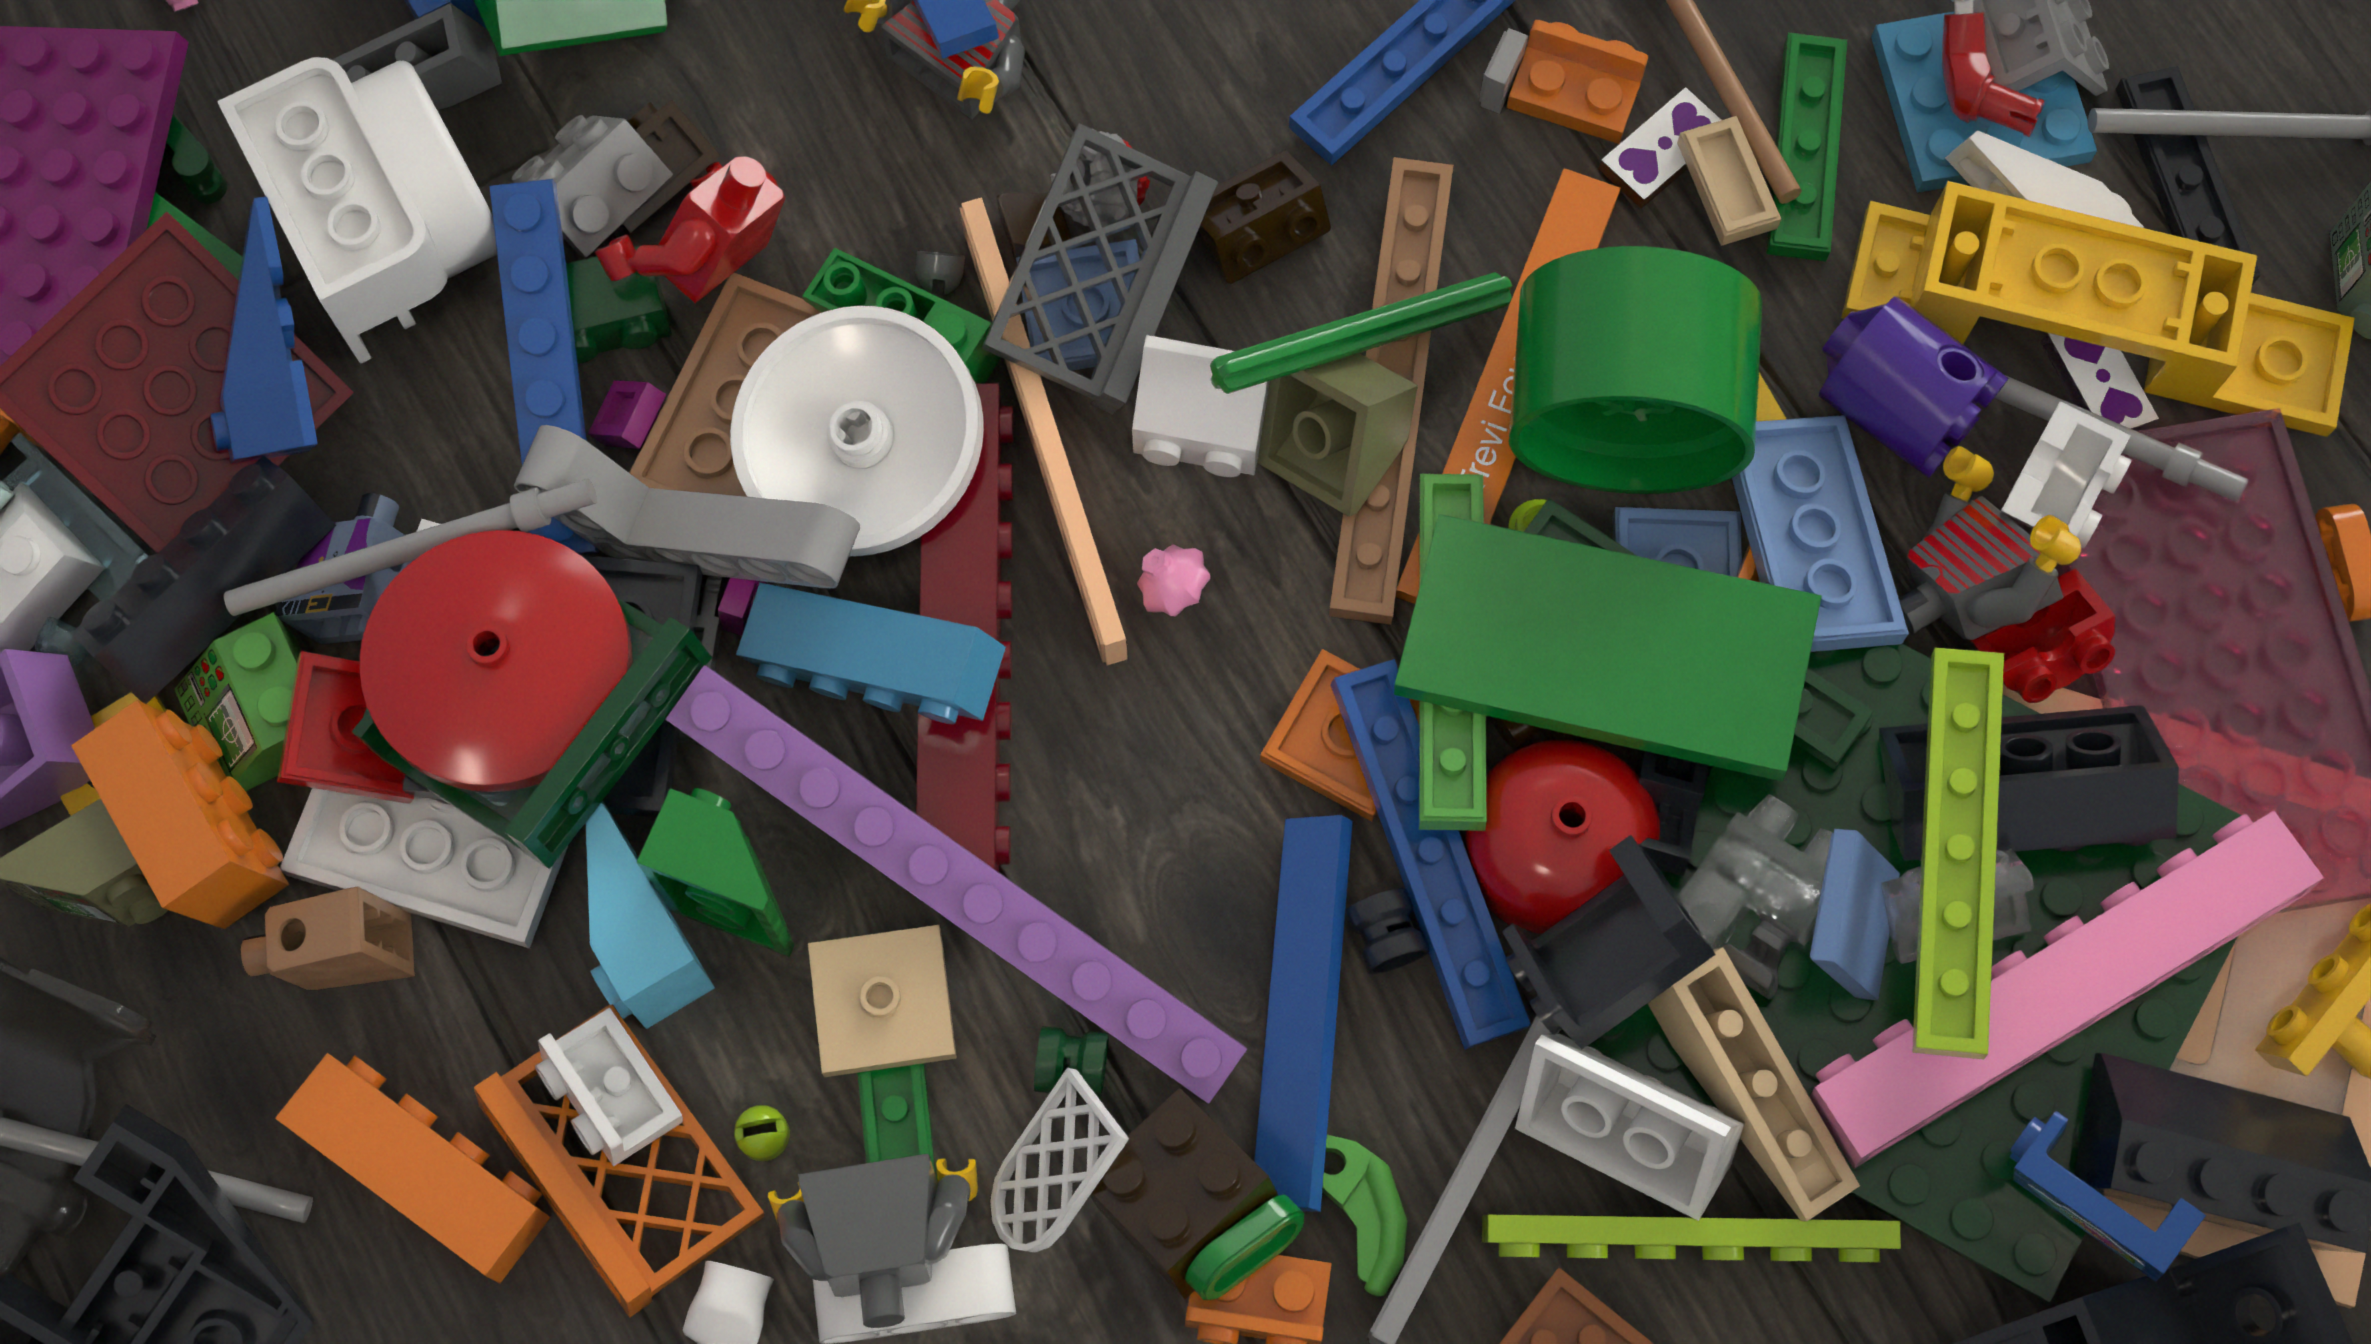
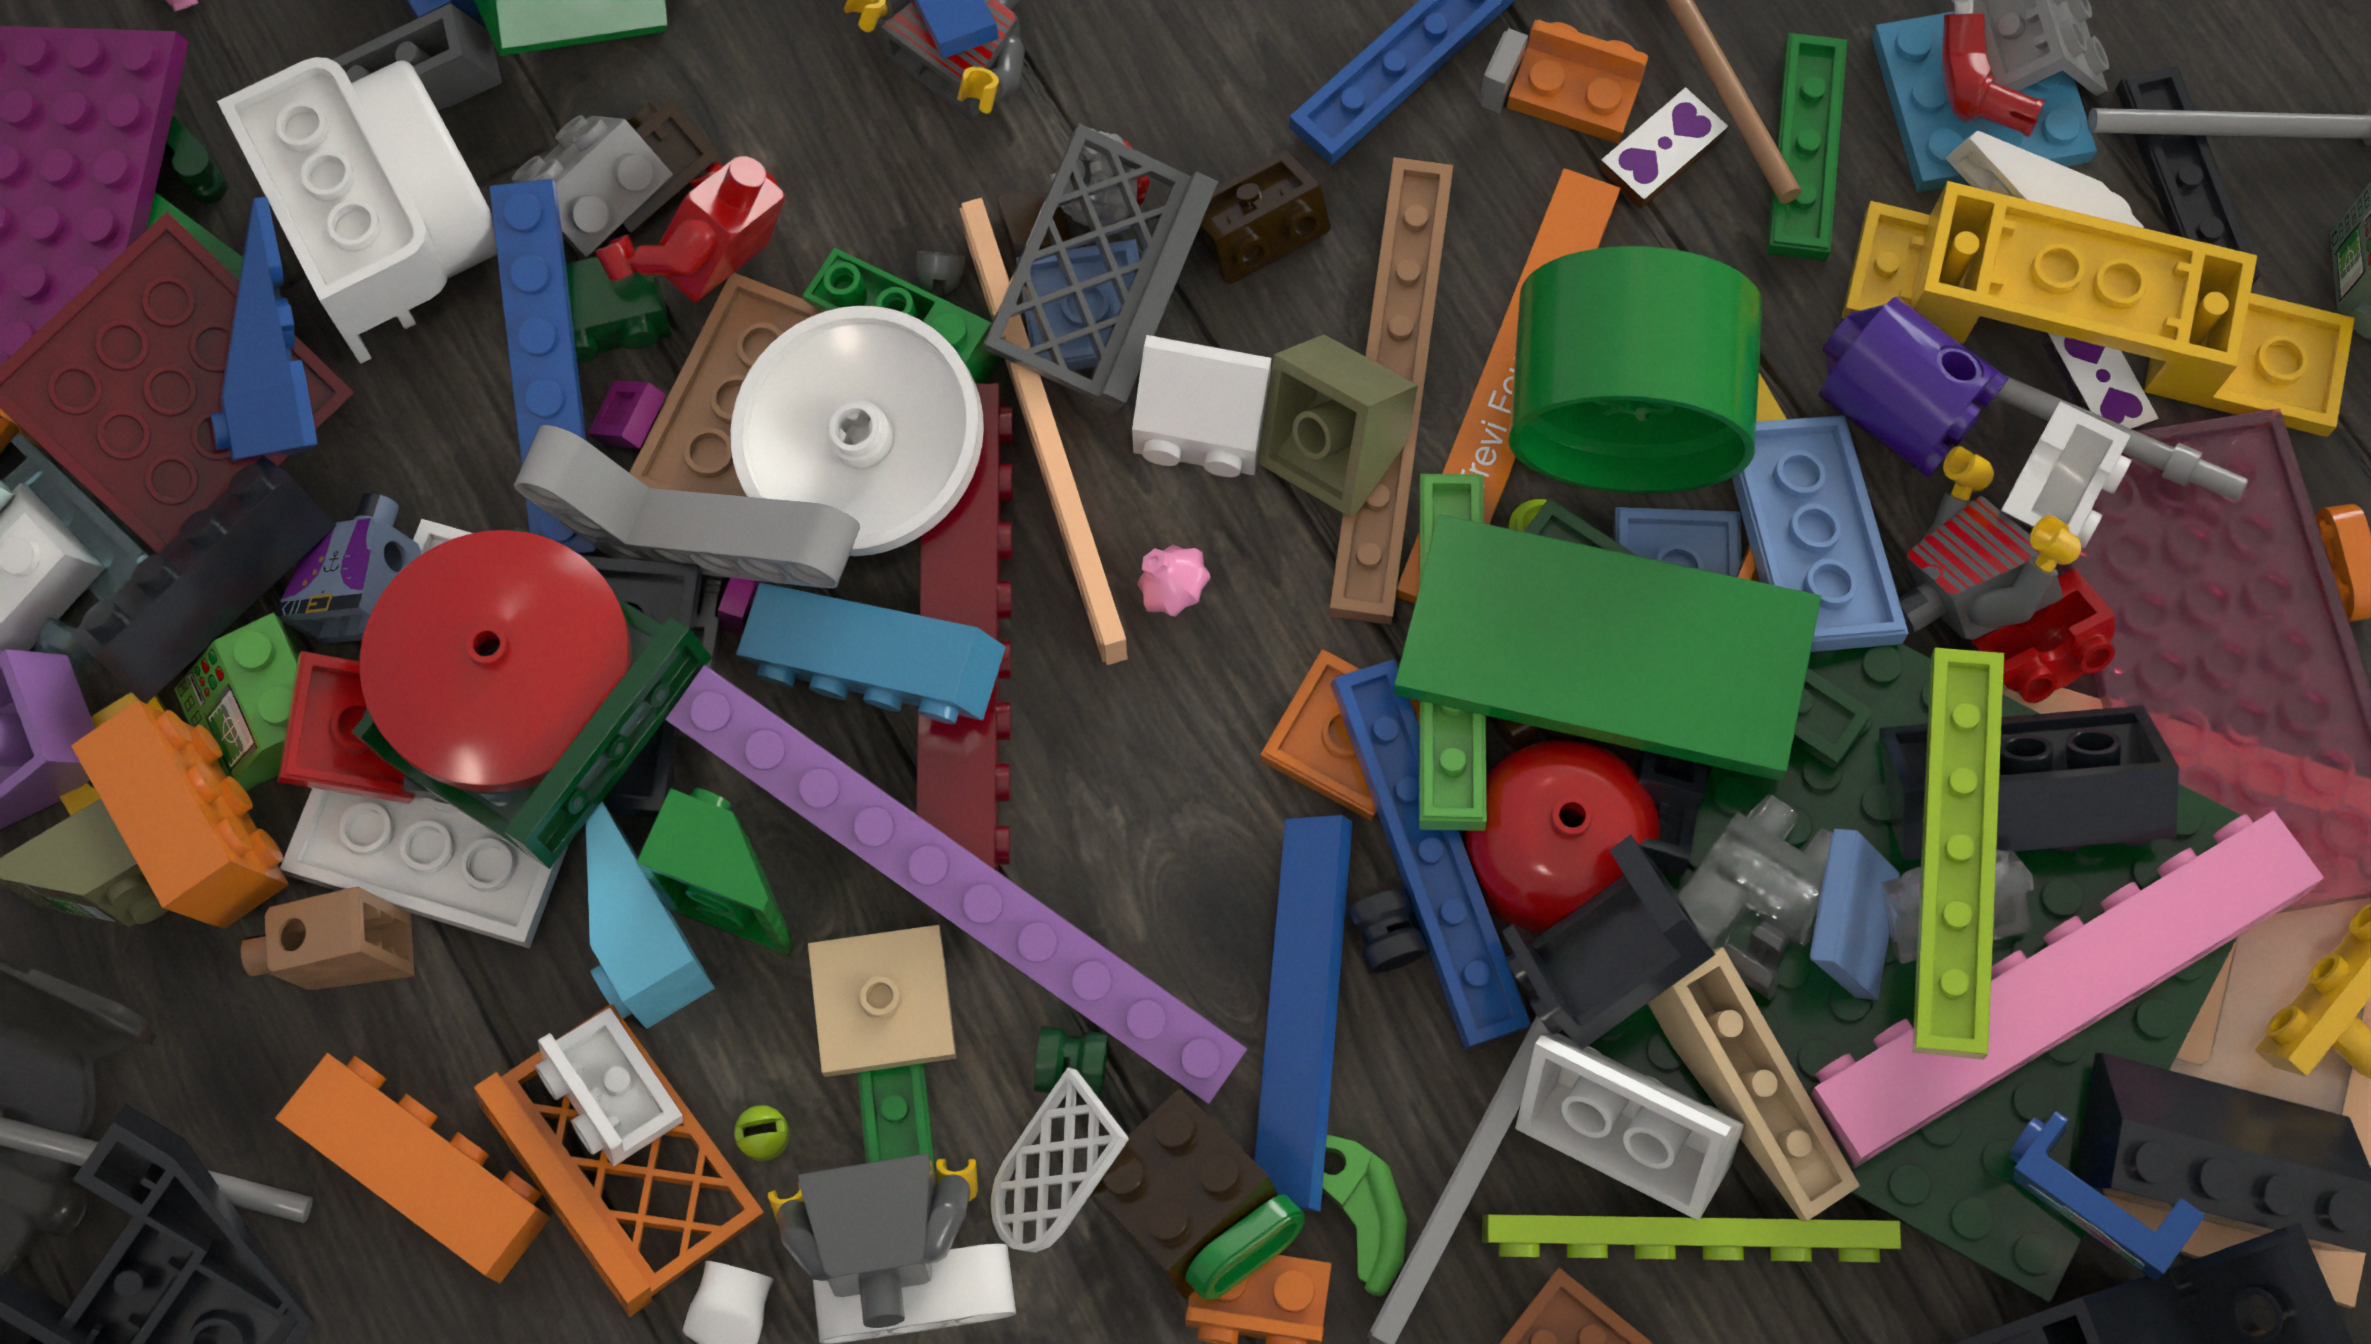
(525, 511): light grey bar -> none
(1359, 333): green axle -> none
(1729, 180): tan tile -> none

